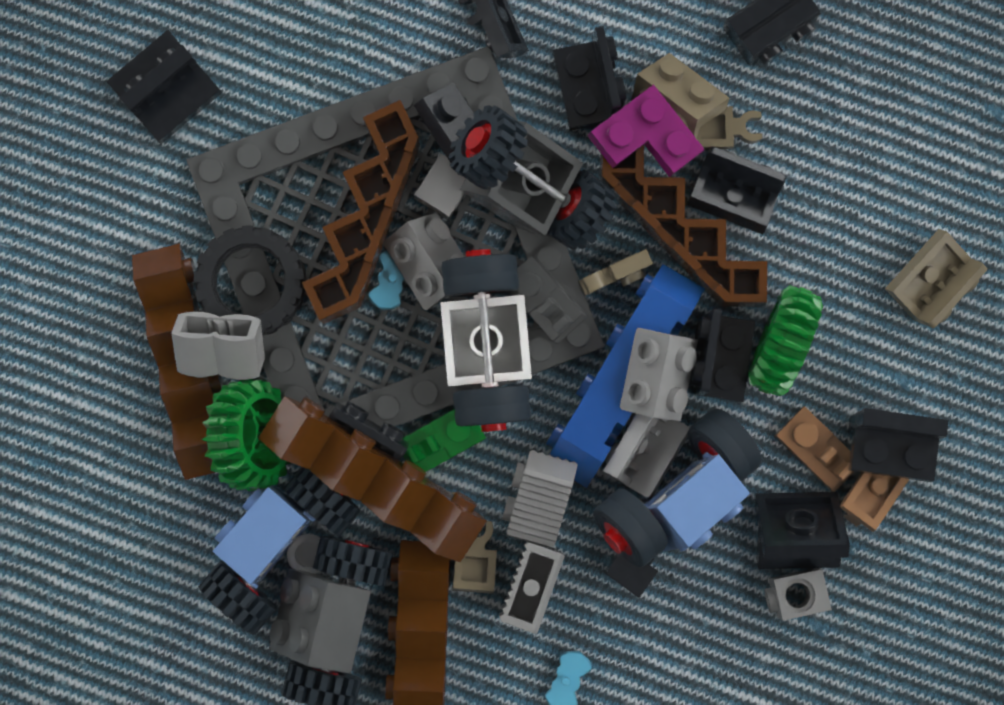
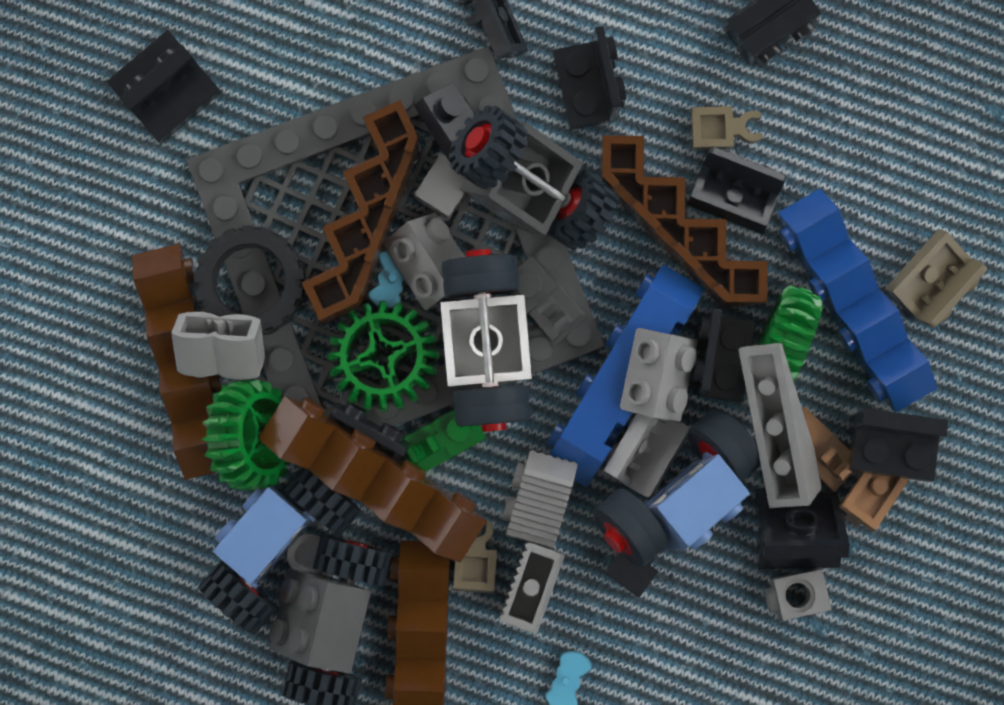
(364, 361): none -> green gear
(626, 271): dark tan plate -> none
(651, 123): magenta plate -> none
(685, 90): dark tan bracket -> none
(779, 427): none -> light grey slope
(849, 289): none -> blue brick

